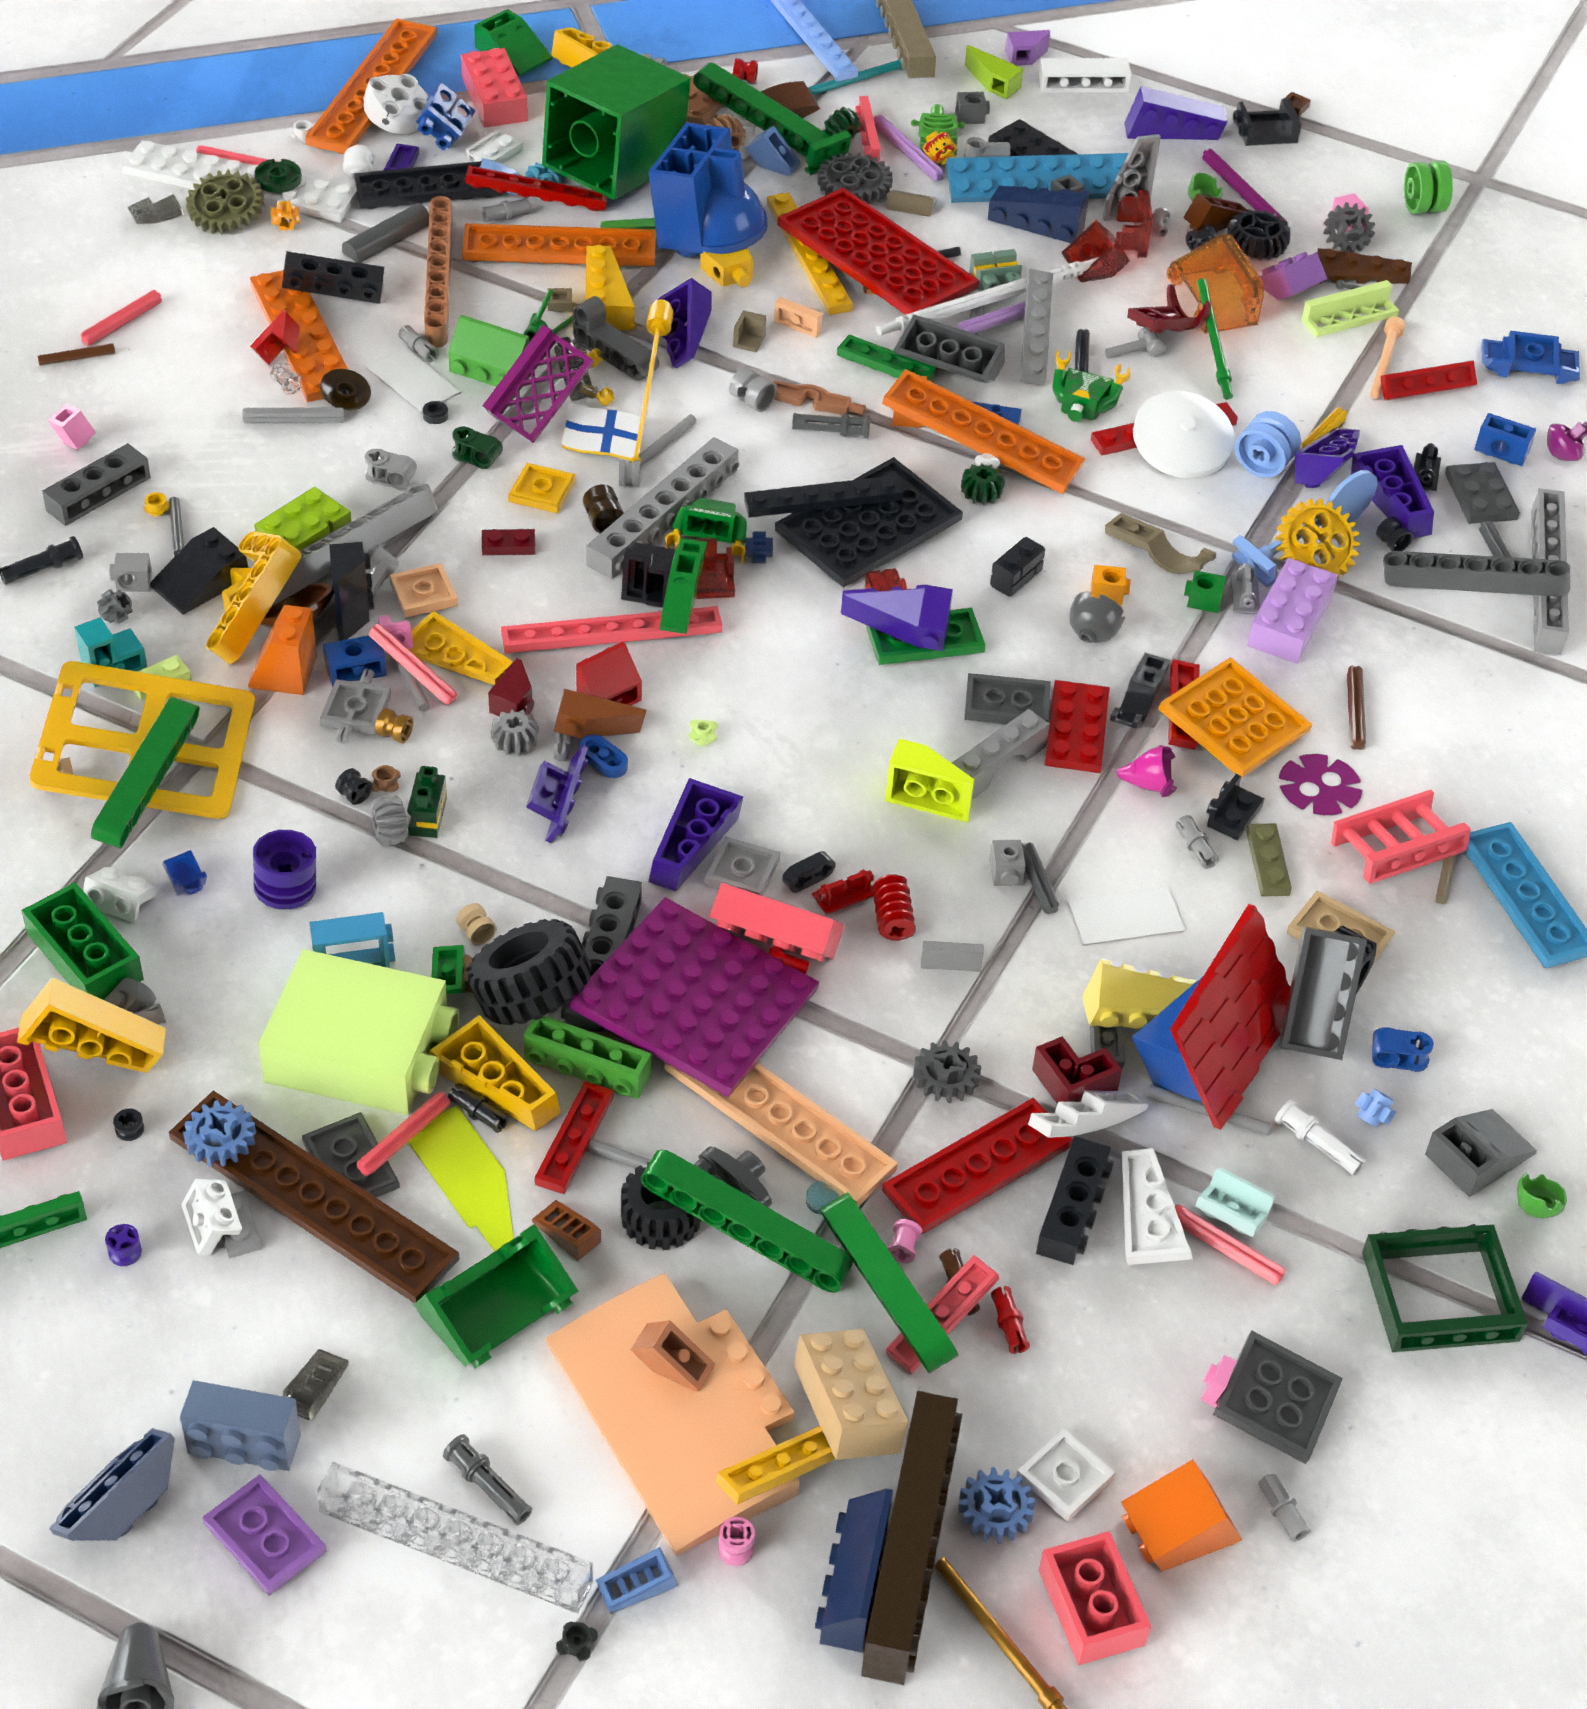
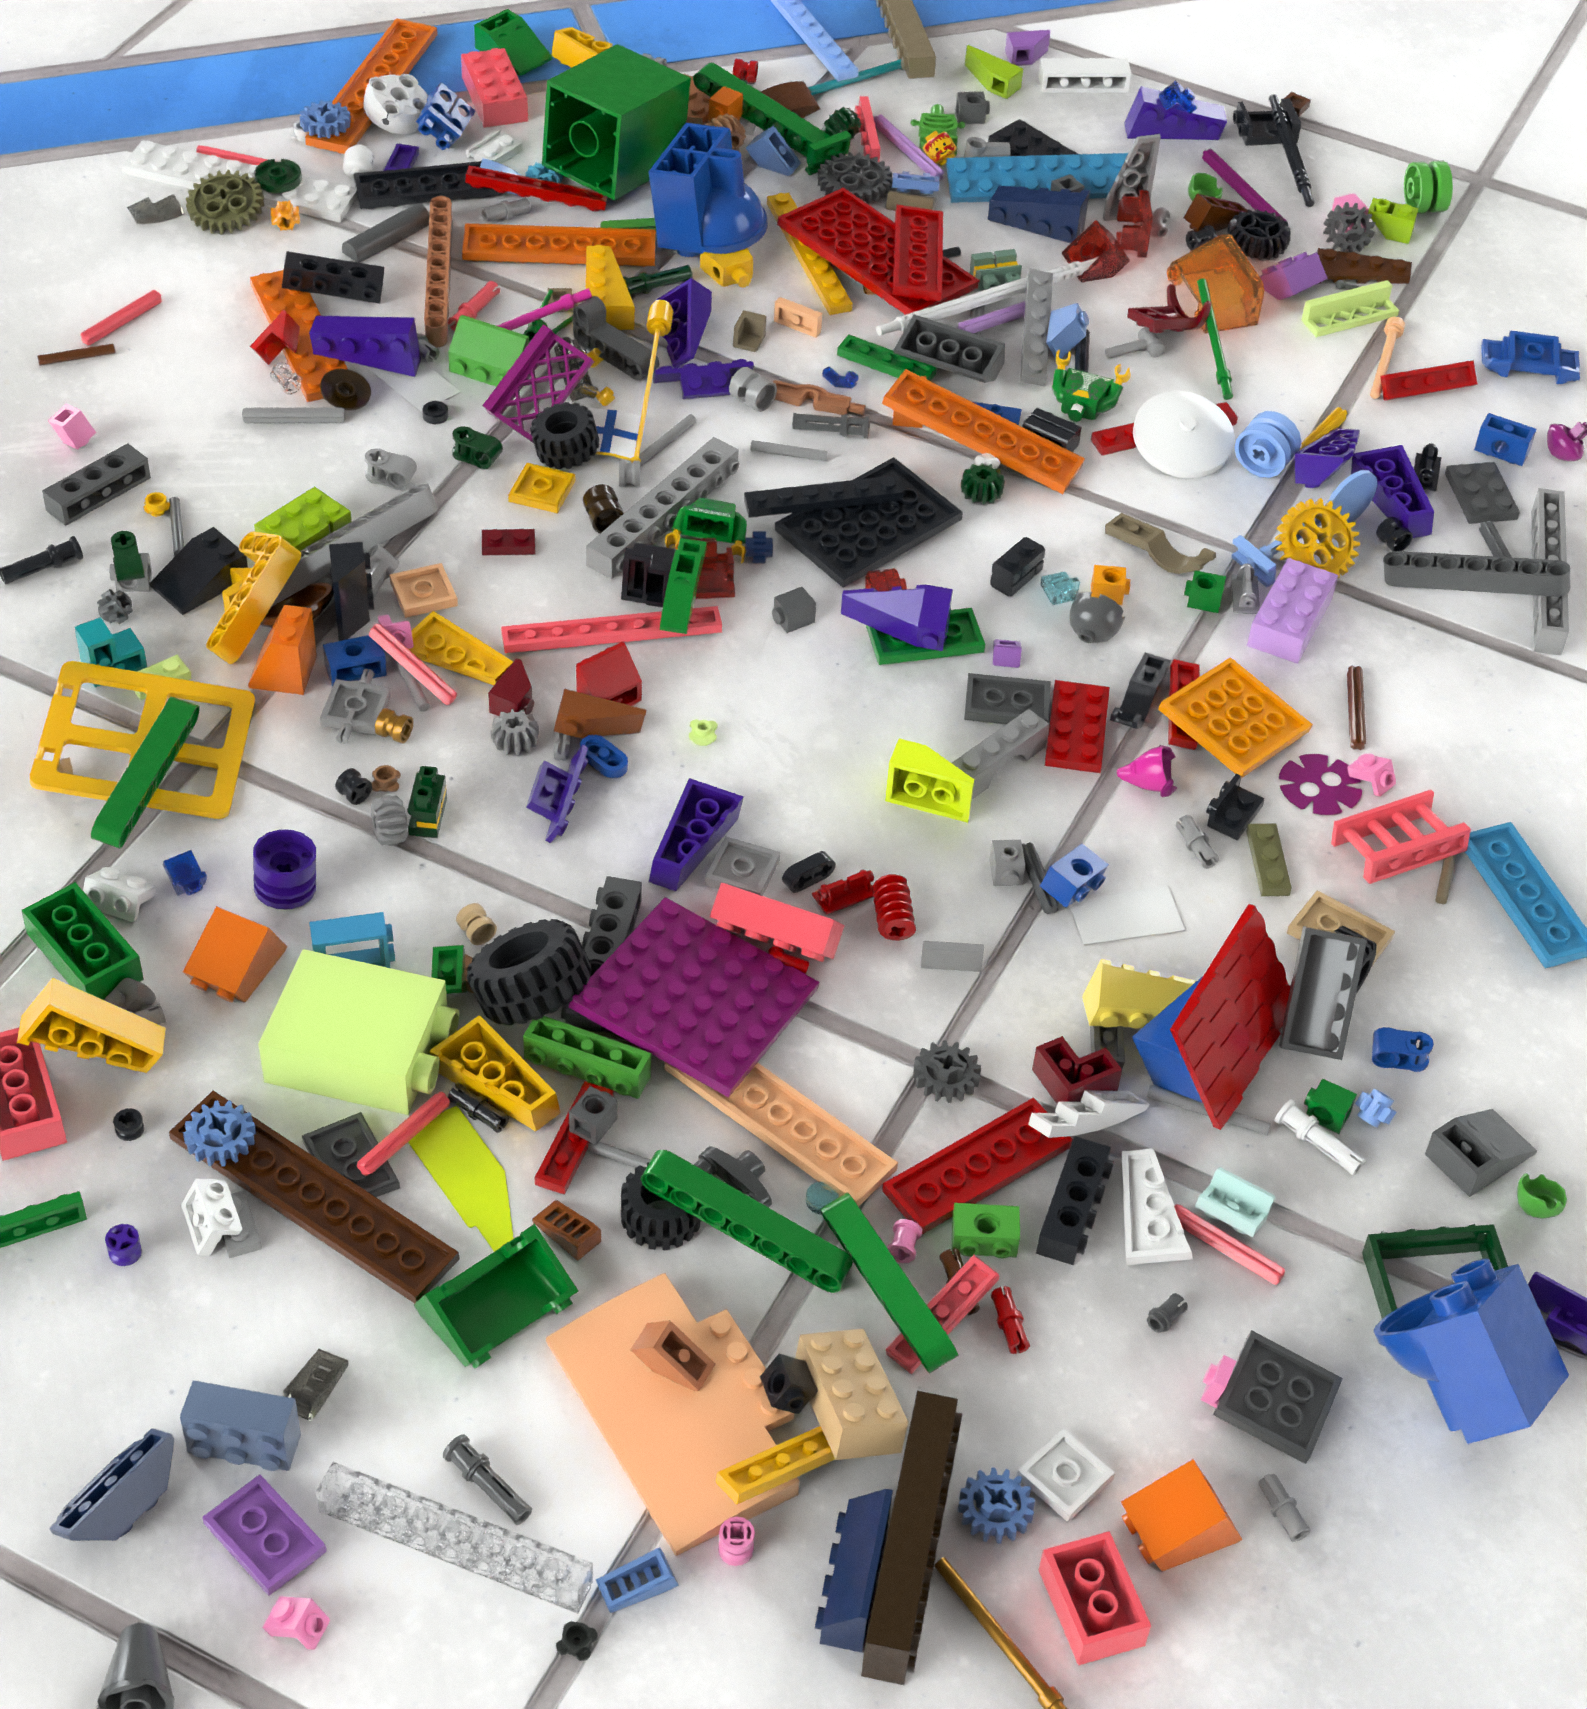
(126, 557): none -> dark green piece
(233, 956): none -> orange slope
(297, 1619): none -> bright pink bracket
(325, 119): none -> medium blue gear
(368, 341): none -> dark purple wedge
(475, 304): none -> coral pin
(565, 435): none -> black tyre
(566, 302): none -> dark pink bar
(590, 1125): none -> dark grey brick
(646, 282): none -> dark green pin
(703, 380): none -> dark purple bracket
(725, 102): none -> orange slope
(788, 1383): none -> black brick
(789, 450): none -> light grey bar
(794, 609): none -> dark grey brick
(848, 381): none -> clear blue arm
(918, 253): none -> red plate
(925, 183): none -> medium blue plate
(999, 1221): none -> bright green brick
(1006, 653): none -> medium lavender slope
(1053, 429): none -> black brick
(1060, 587): none -> clear light blue bracket
(1066, 329): none -> medium blue slope
(1074, 876): none -> blue brick
(1162, 1317): none -> dark grey pin
(1176, 93): none -> clear blue bracket
(1291, 150): none -> black axle
(1330, 1105): none -> green brick
(1374, 769): none -> bright pink bracket
(1393, 219): none -> lime slope
(1479, 1350): none -> blue piece

